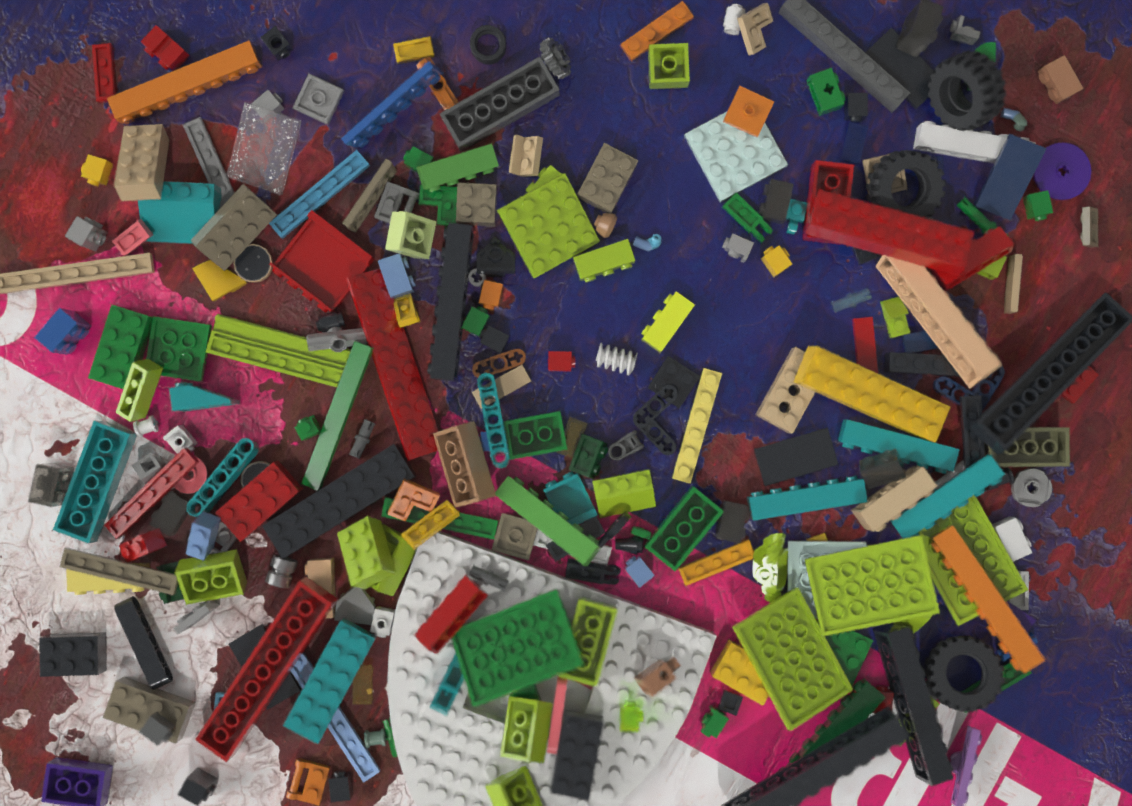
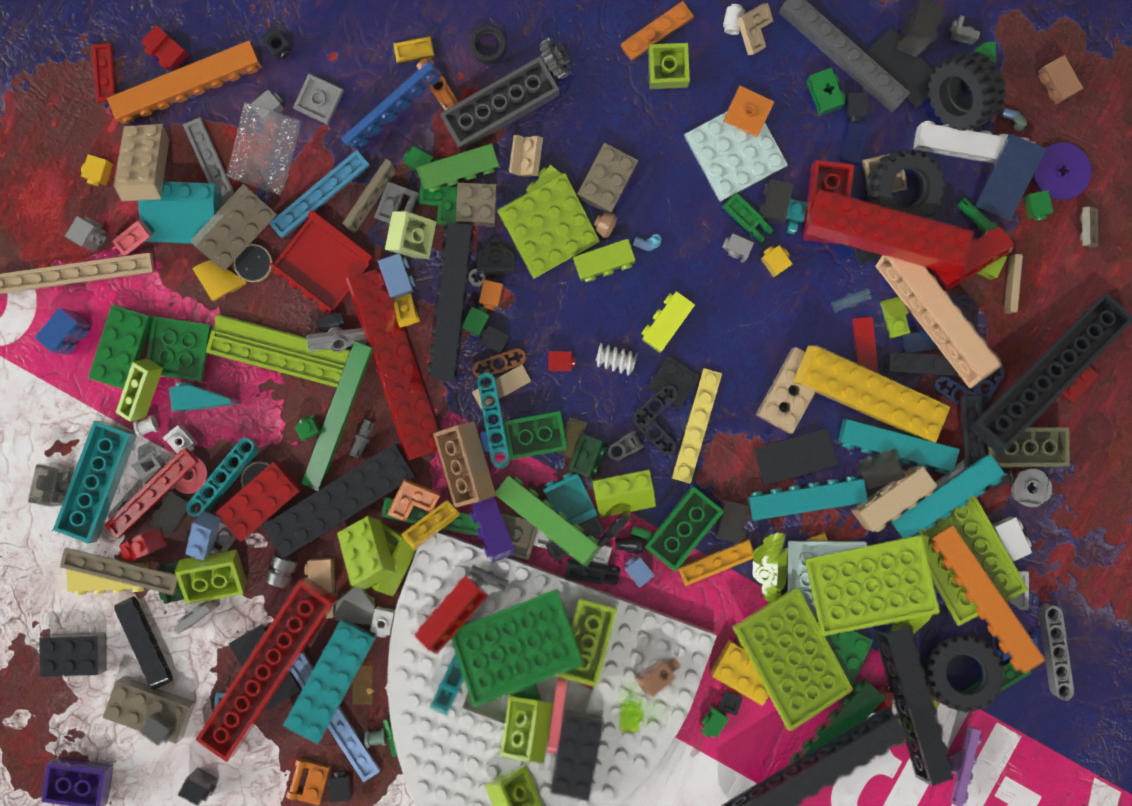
(492, 530): none -> dark purple brick
(1062, 658): none -> light grey beam

